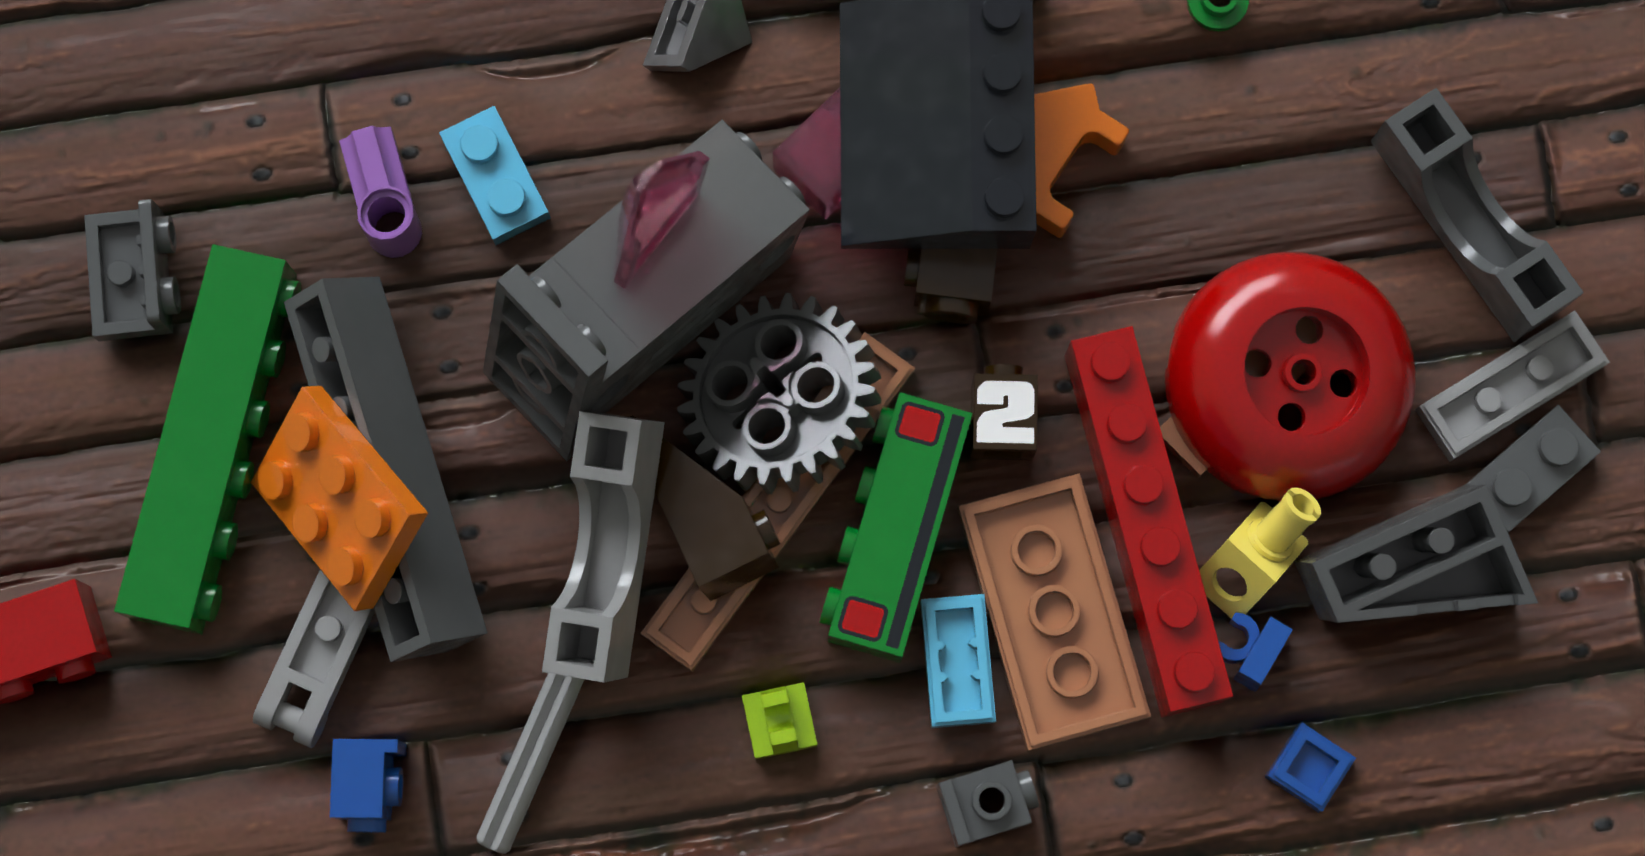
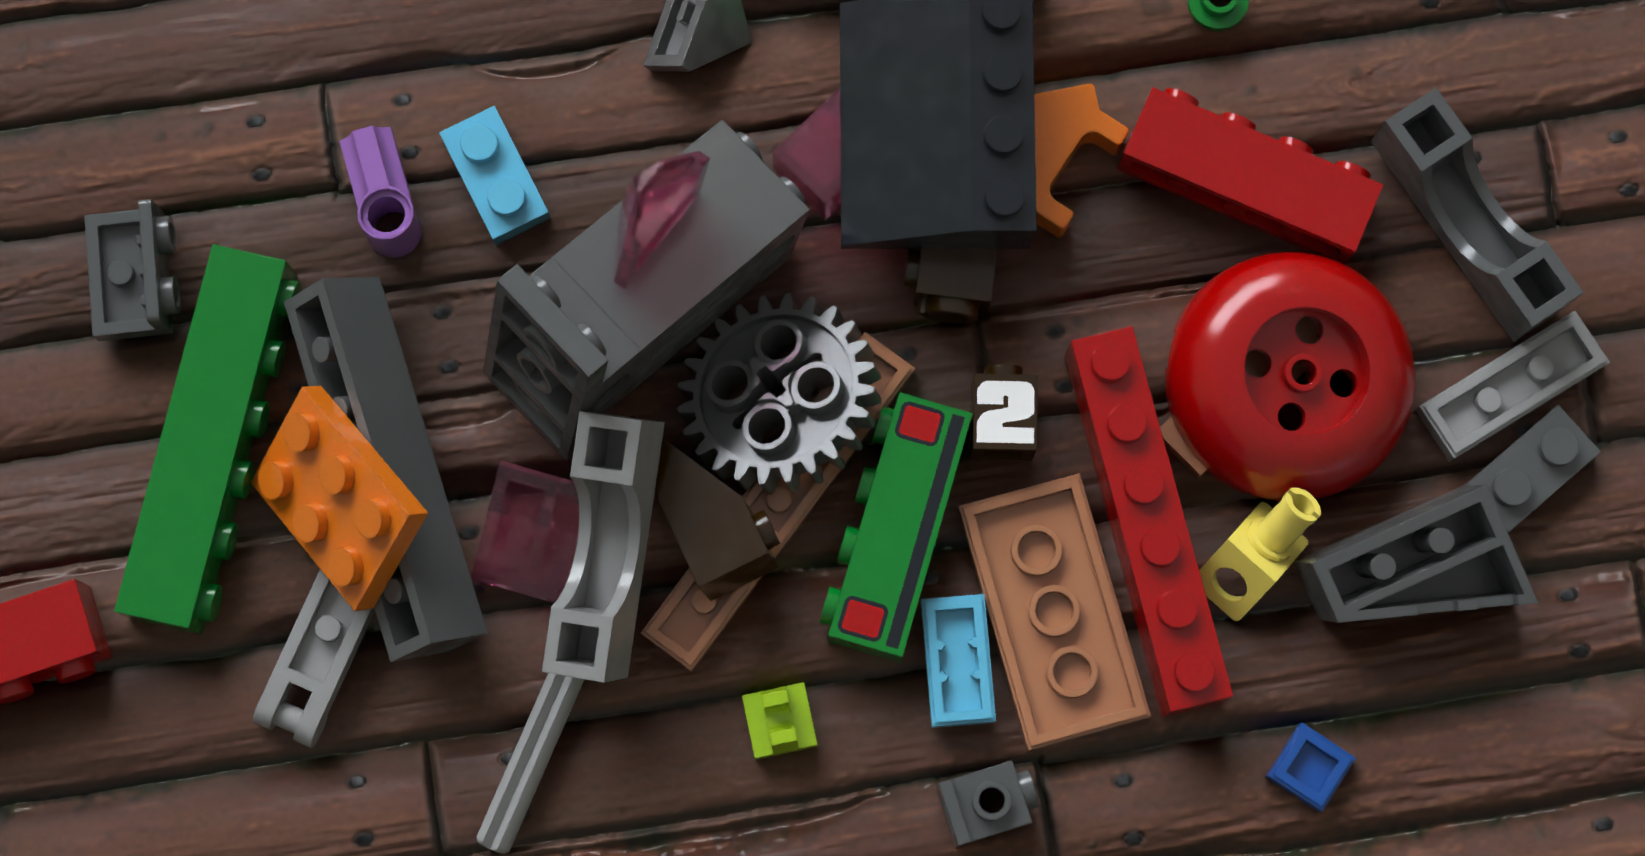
(366, 782): blue brick -> none
(529, 533): none -> clear pink slope
(1250, 175): none -> red brick
(1259, 650): blue tile -> none

